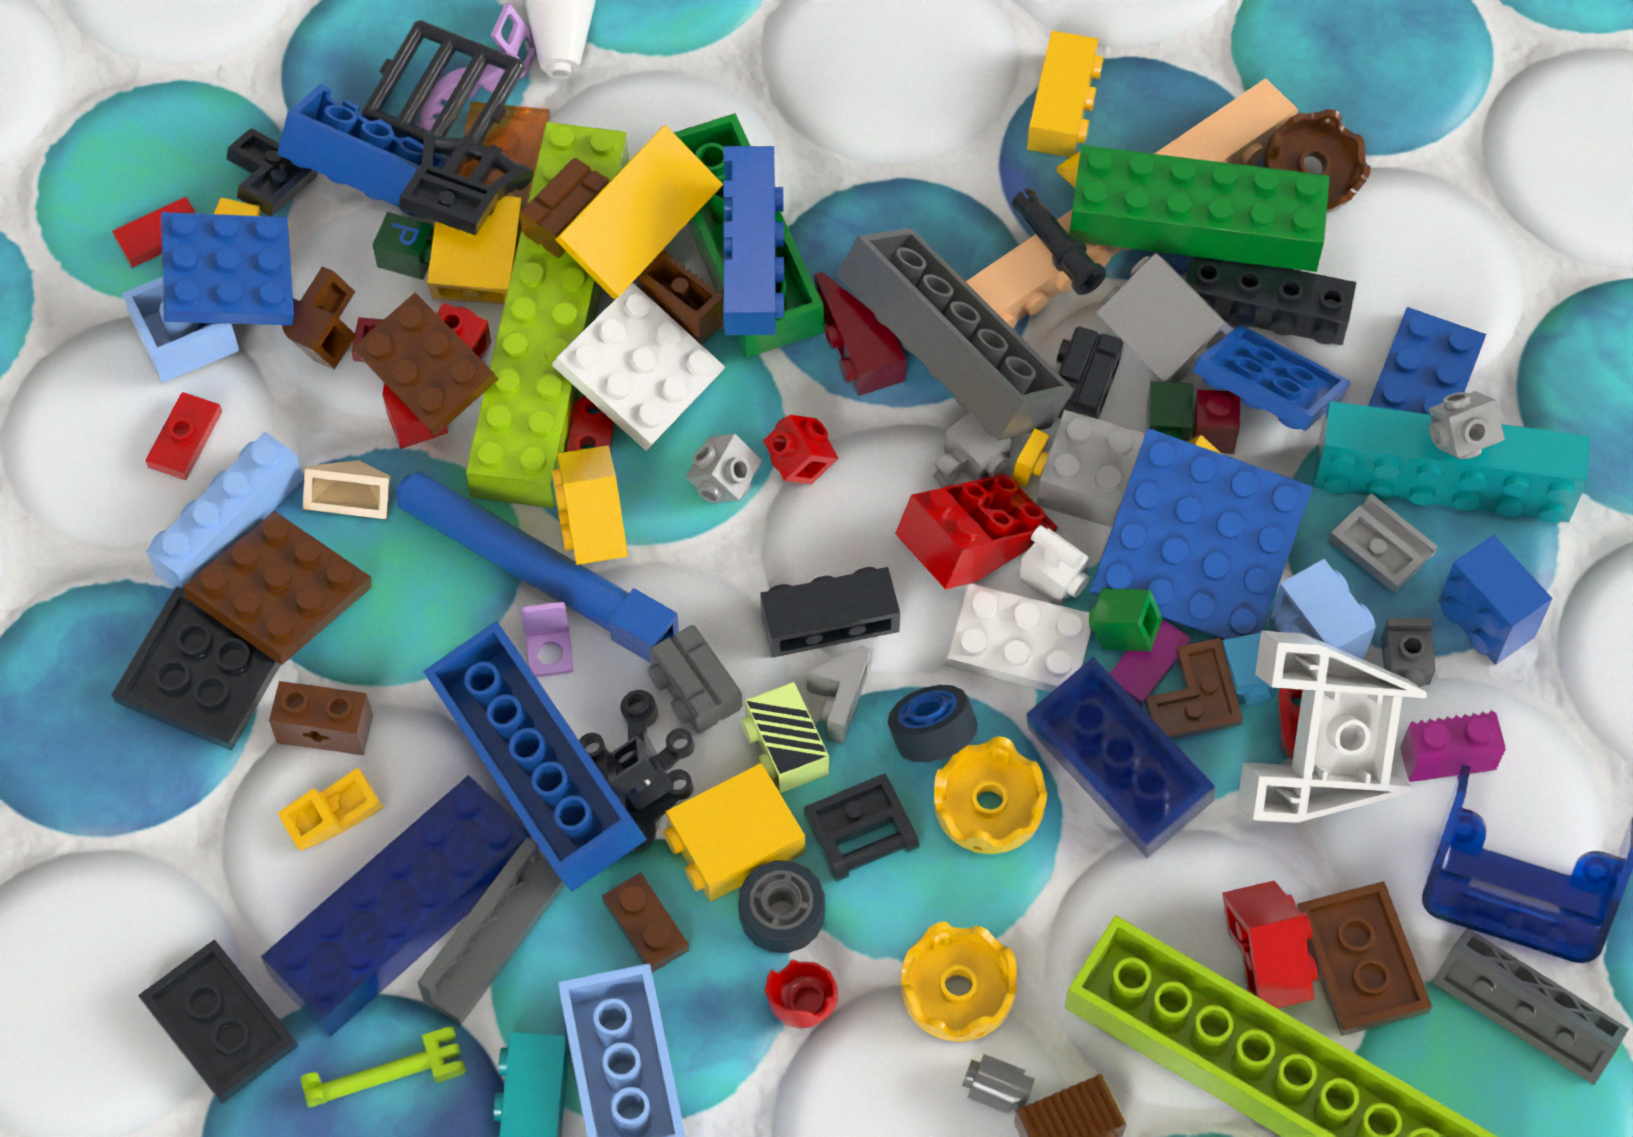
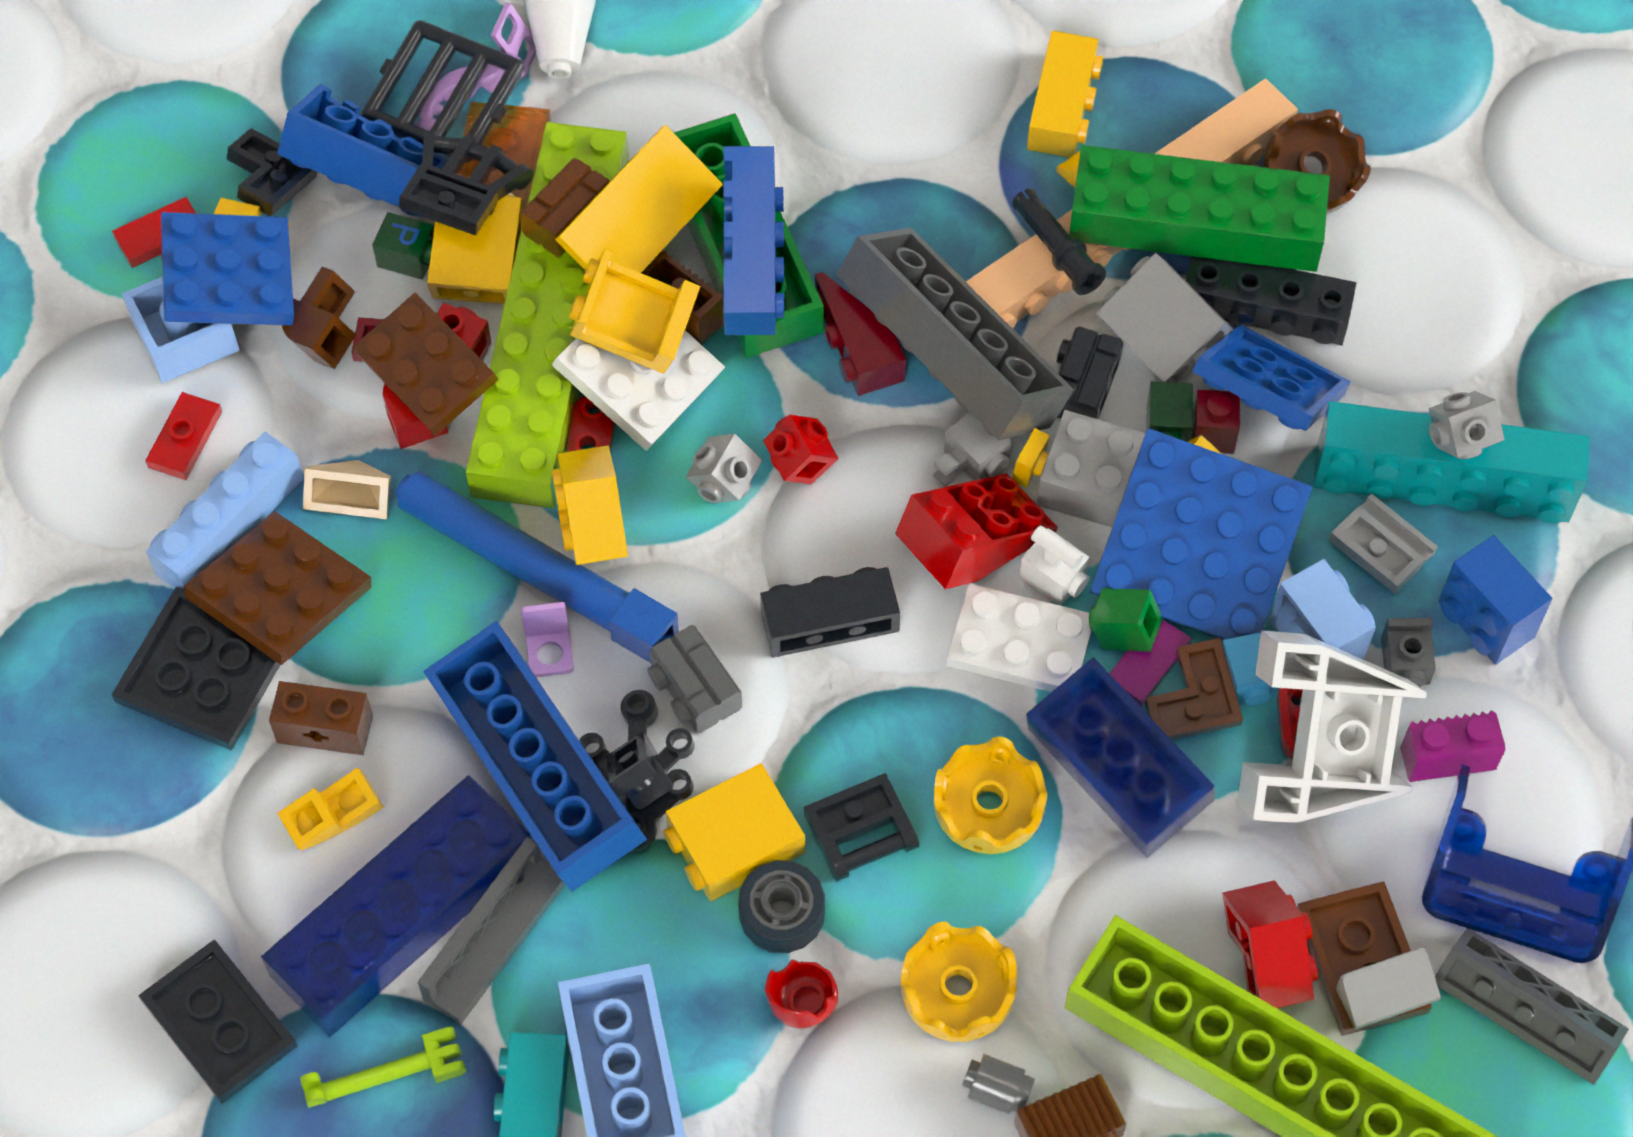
(631, 313): none -> yellow panel
(645, 922): reddish brown plate -> none
(785, 737): brick -> none
(842, 684): light grey slope -> none
(932, 723): black wheel -> none
(1388, 988): none -> light grey slope
(1426, 363): blue plate -> none

